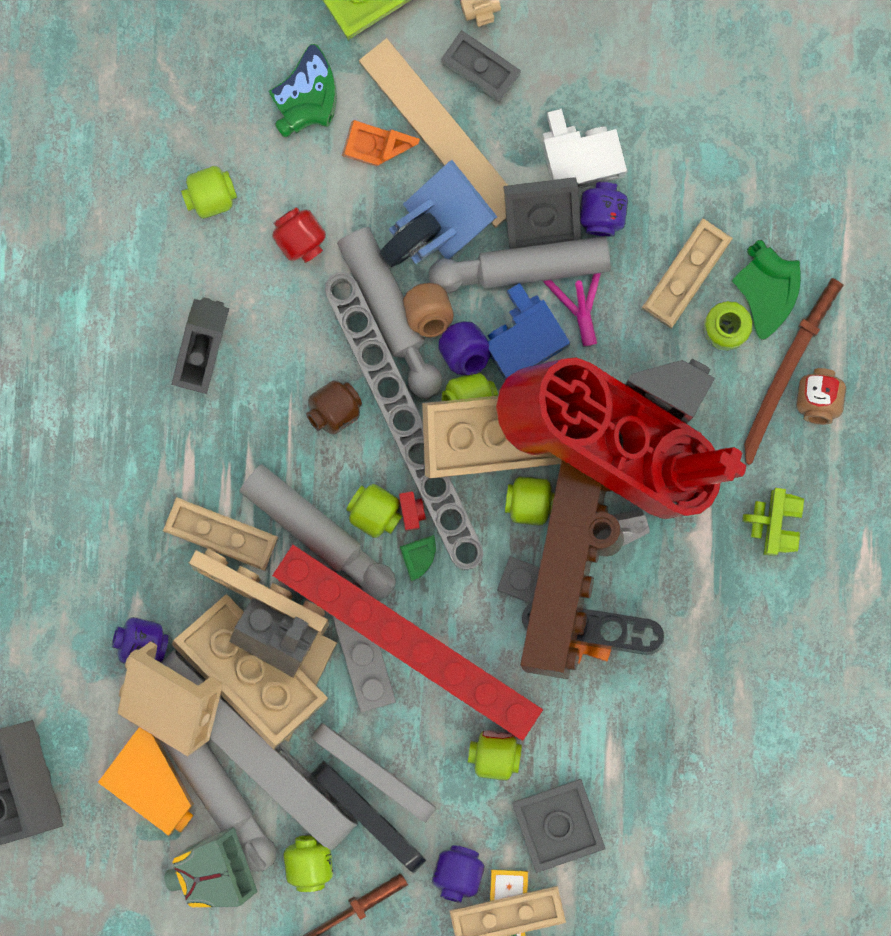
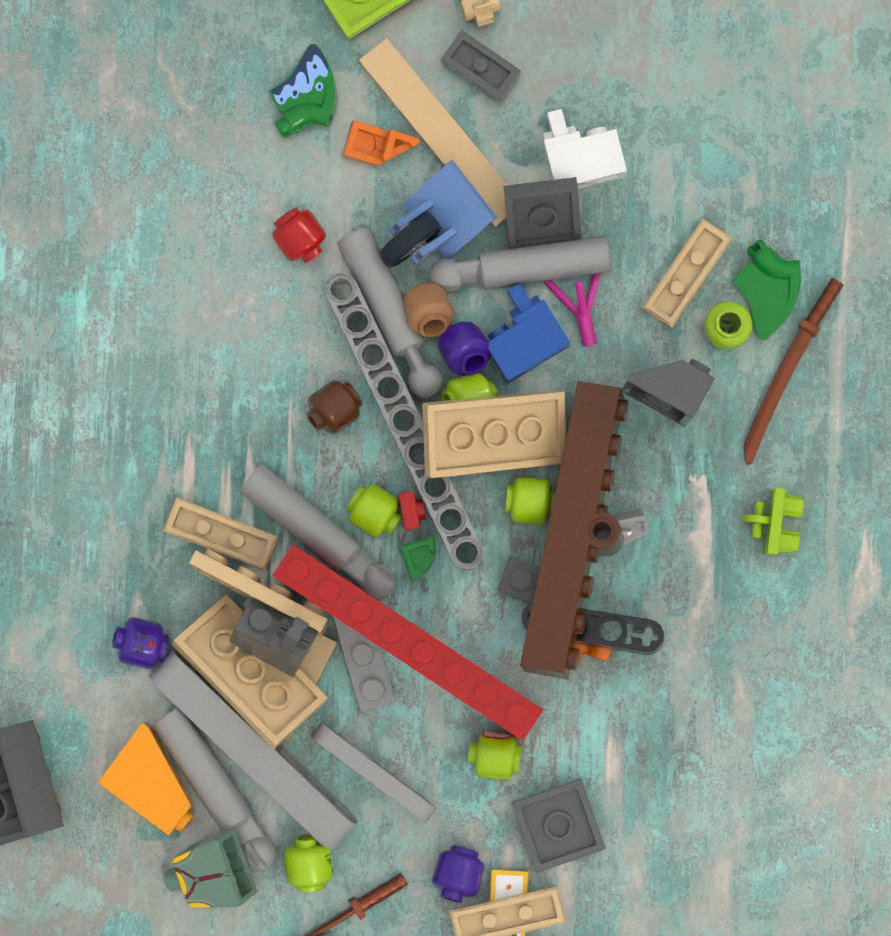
(168, 702): tan panel -> none
(200, 345): dark grey hinge -> none
(209, 192): lime head -> none
(368, 816): black beam -> none
(577, 416): red beam -> none
(603, 209): dark purple head -> none
(821, 396): head -> none

